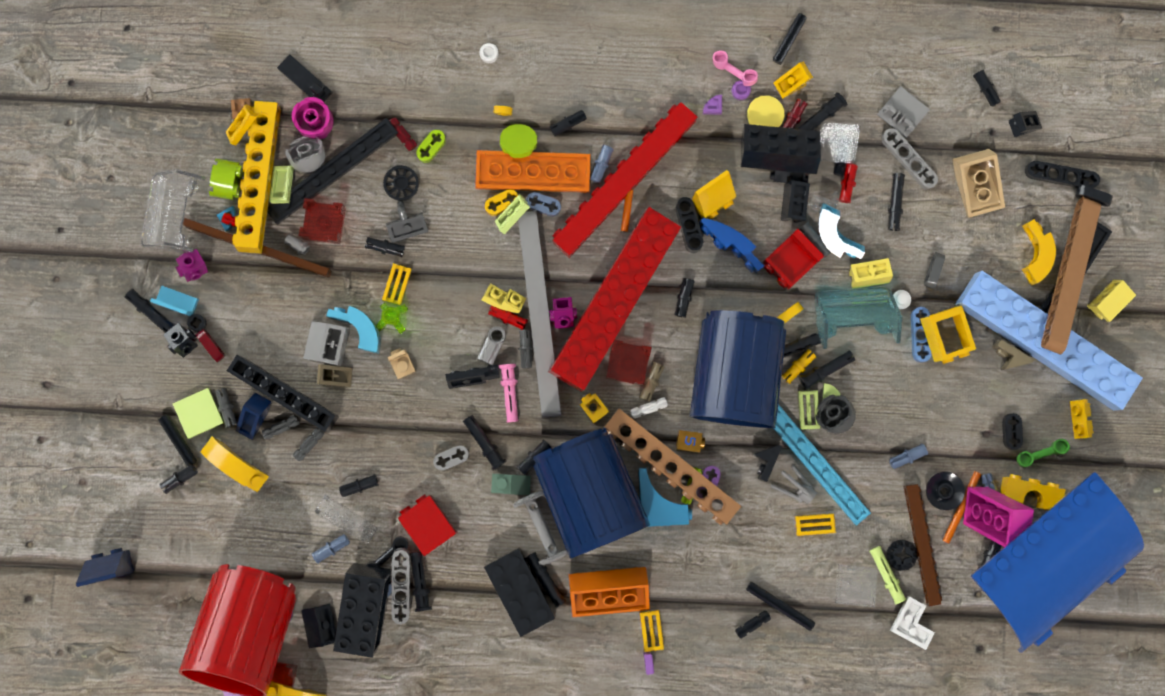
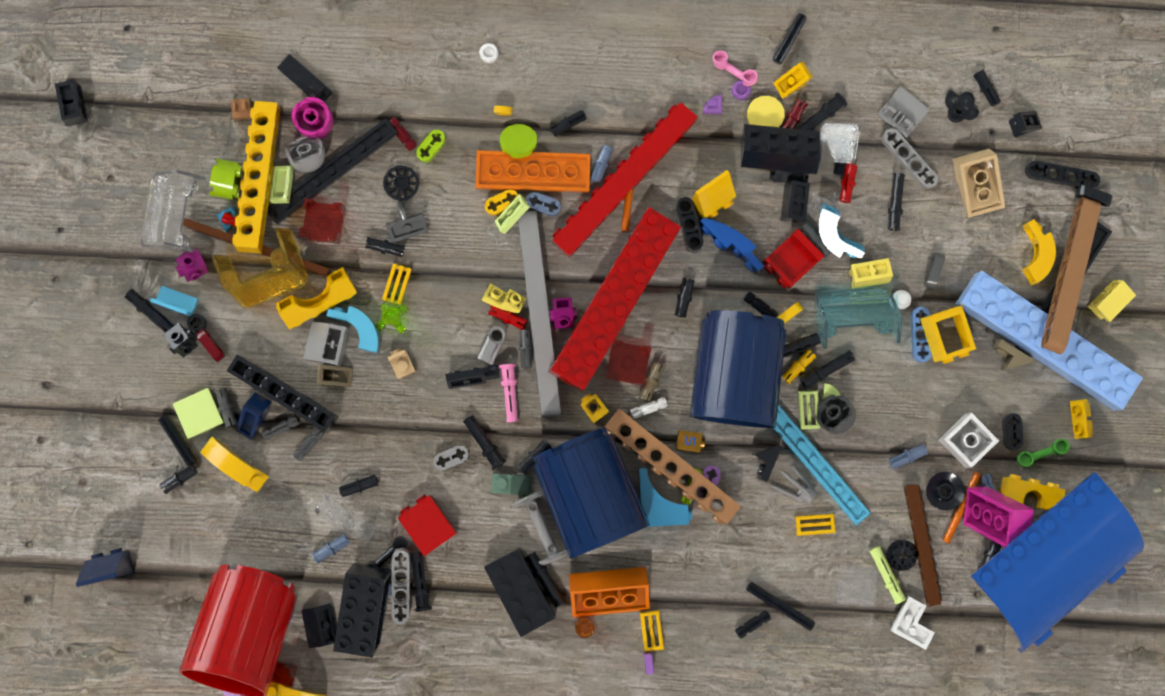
(71, 102): none -> black brick
(240, 124): yellow tile -> none
(284, 276): none -> clear yellow windscreen
(296, 310): none -> yellow arch
(584, 630): none -> clear orange wheel
(760, 305): none -> black axle
(962, 104): none -> black plate
(968, 440): none -> white brick

